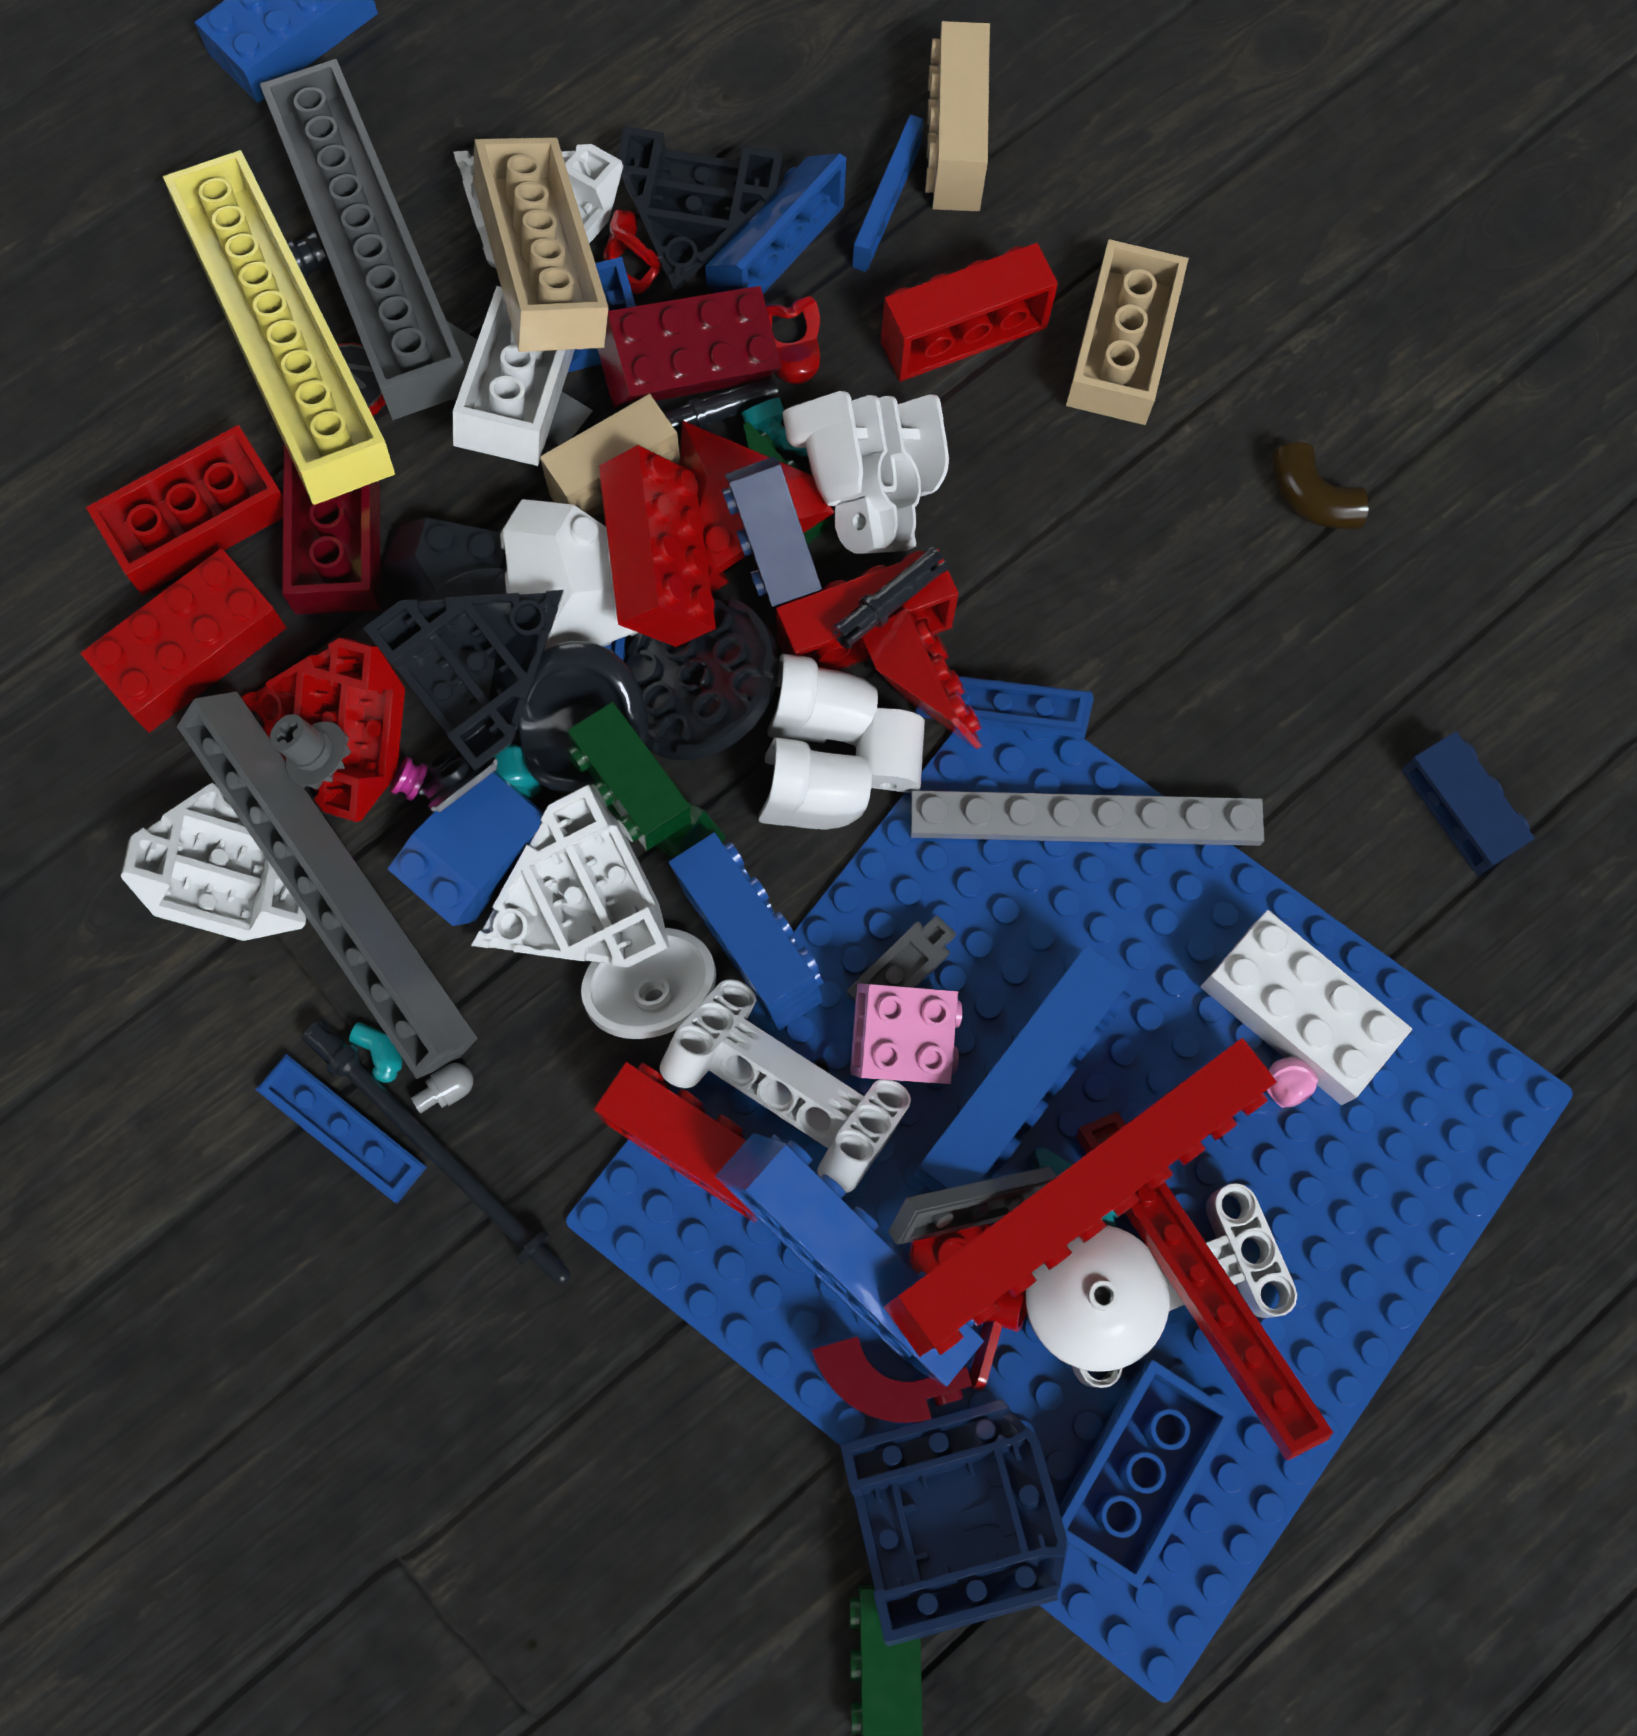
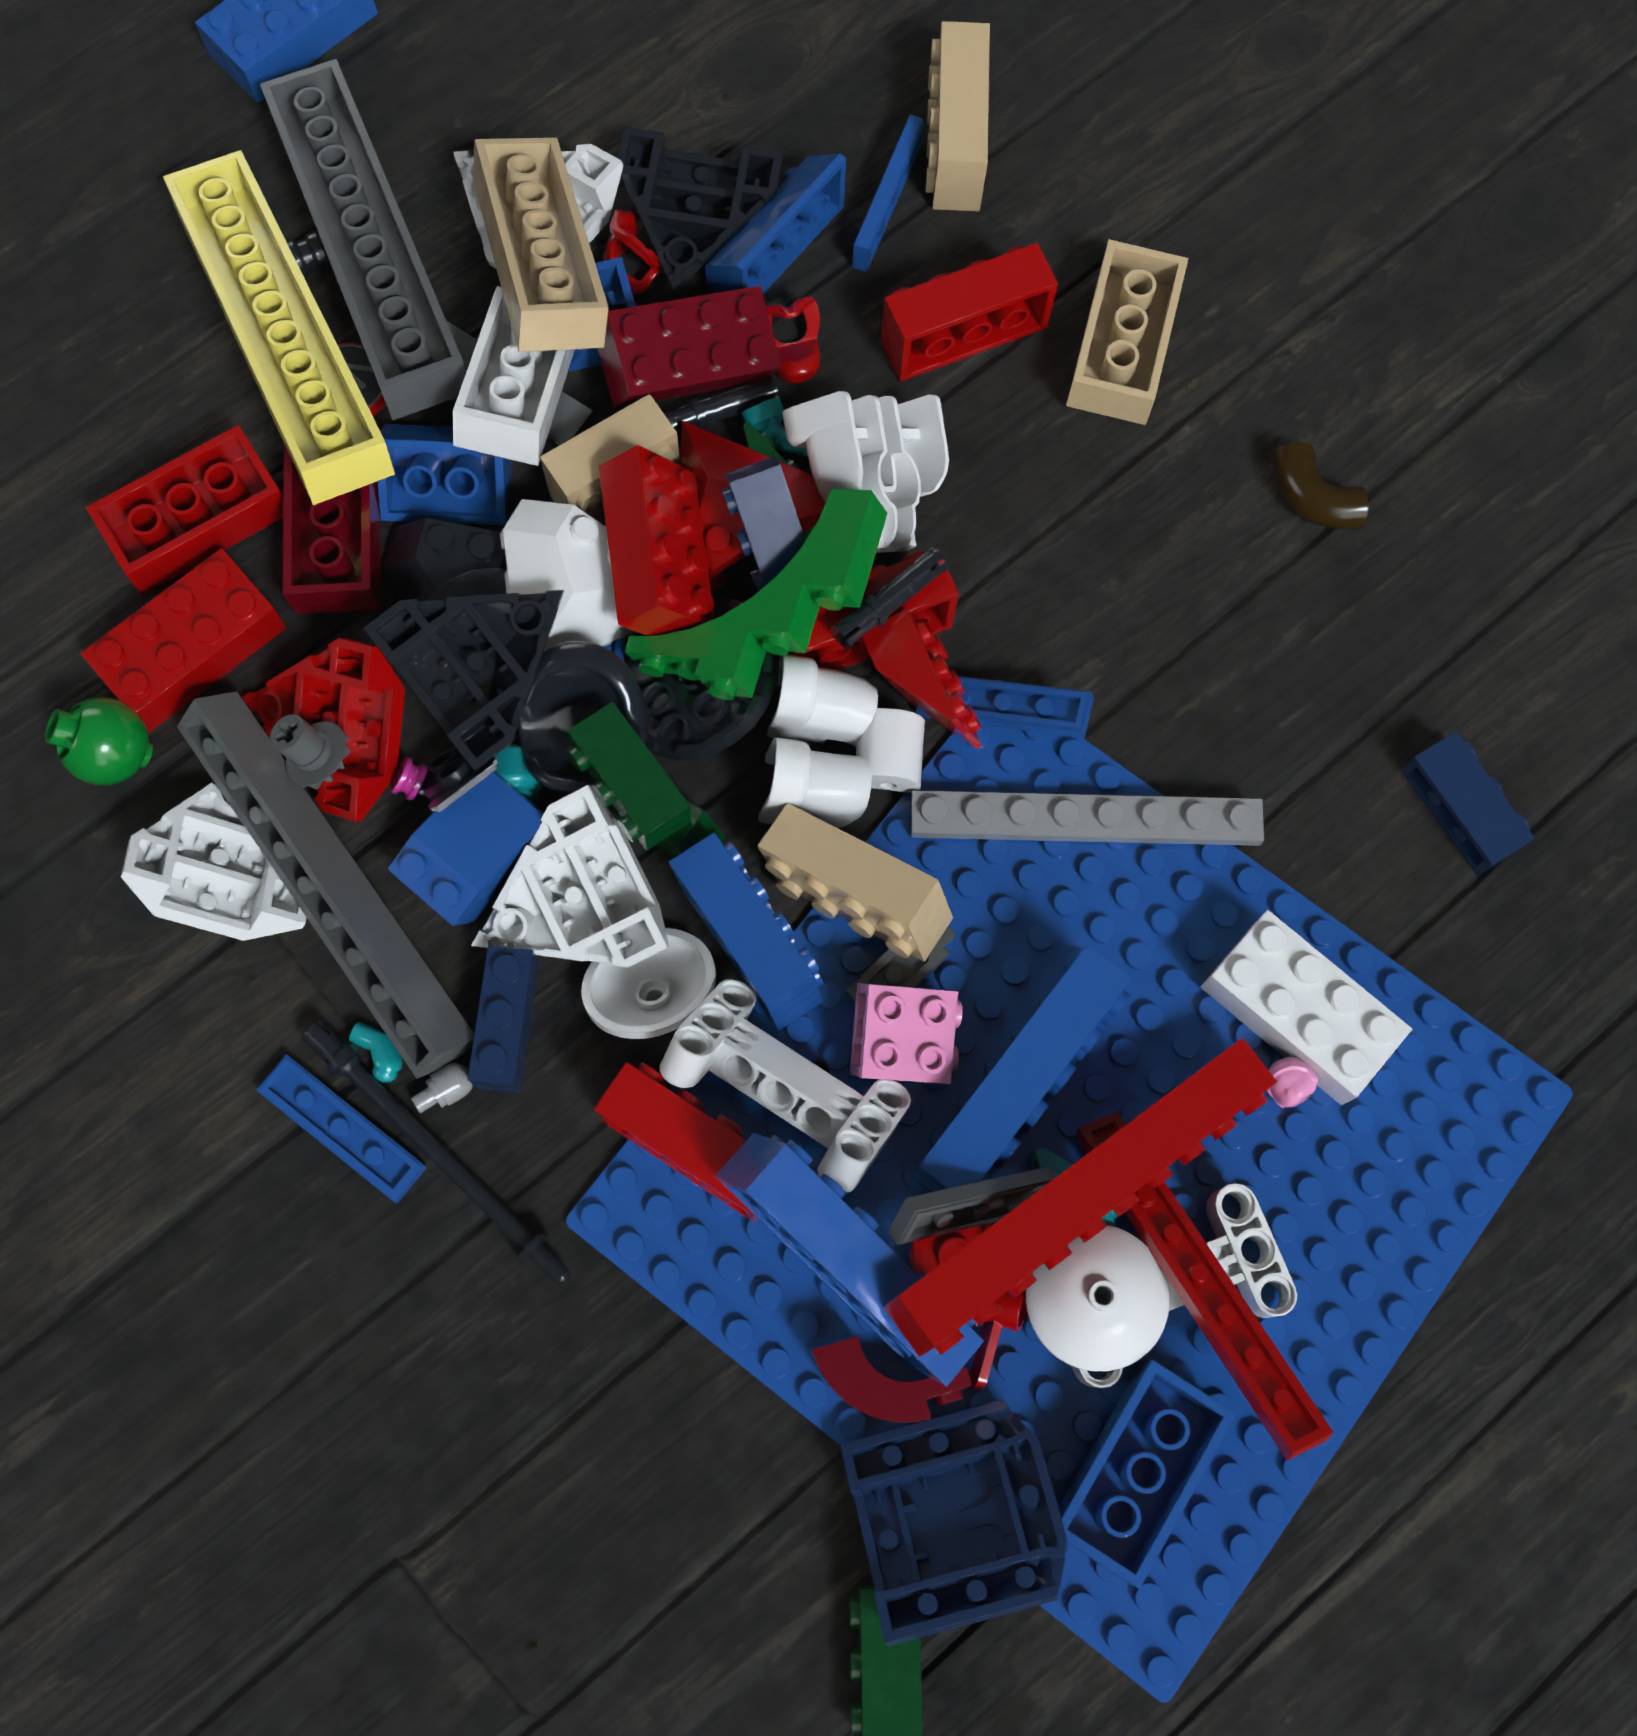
(100, 740): none -> green brick
(442, 479): none -> blue slope
(504, 1019): none -> dark blue brick
(780, 618): none -> green arch
(856, 883): none -> tan brick

